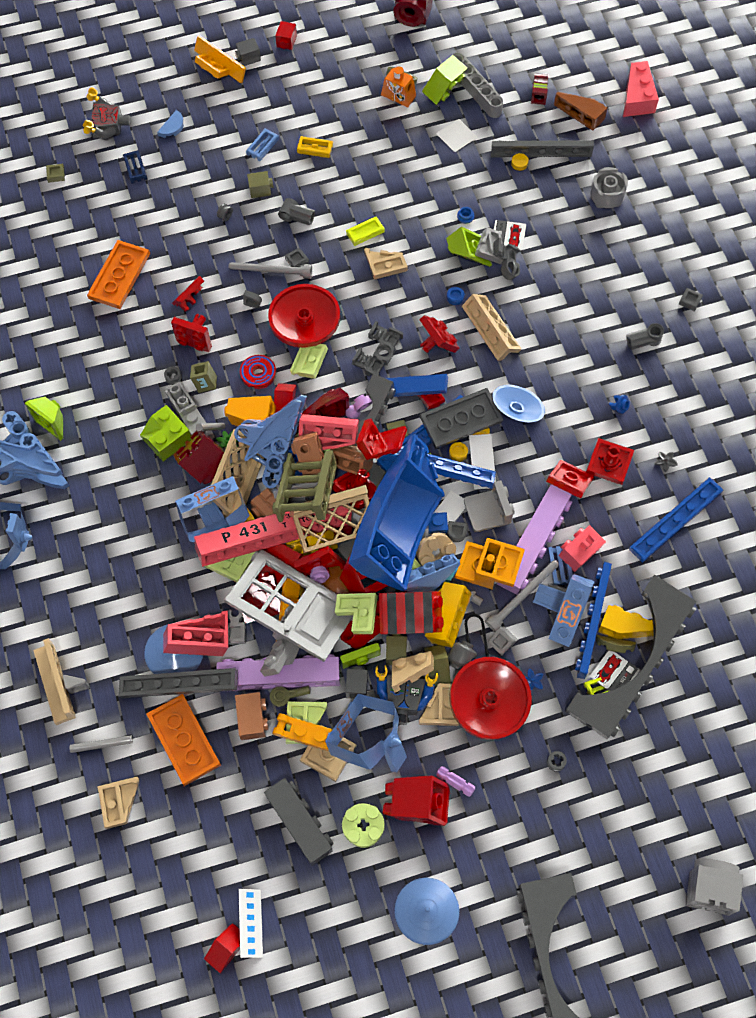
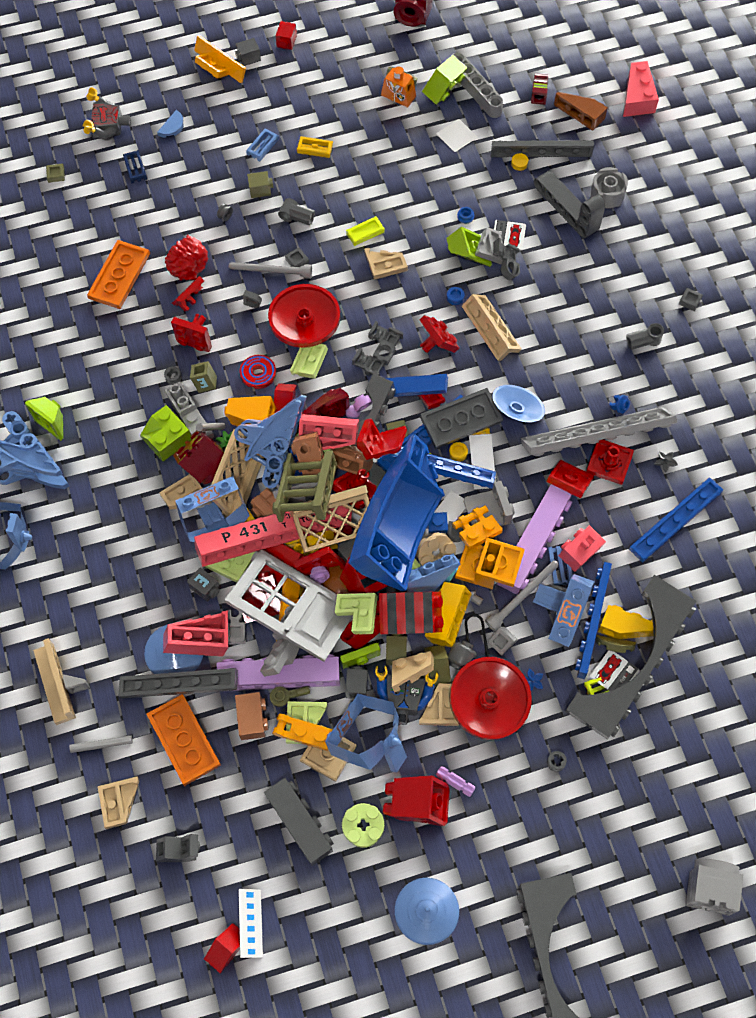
(177, 848): none -> dark grey brick
(179, 490): none -> tan wing
(186, 258): none -> red hair
(204, 585): none -> dark grey brick
(479, 532): none -> light orange plate
(583, 217): none -> dark grey beam
(598, 430): none -> light grey plate

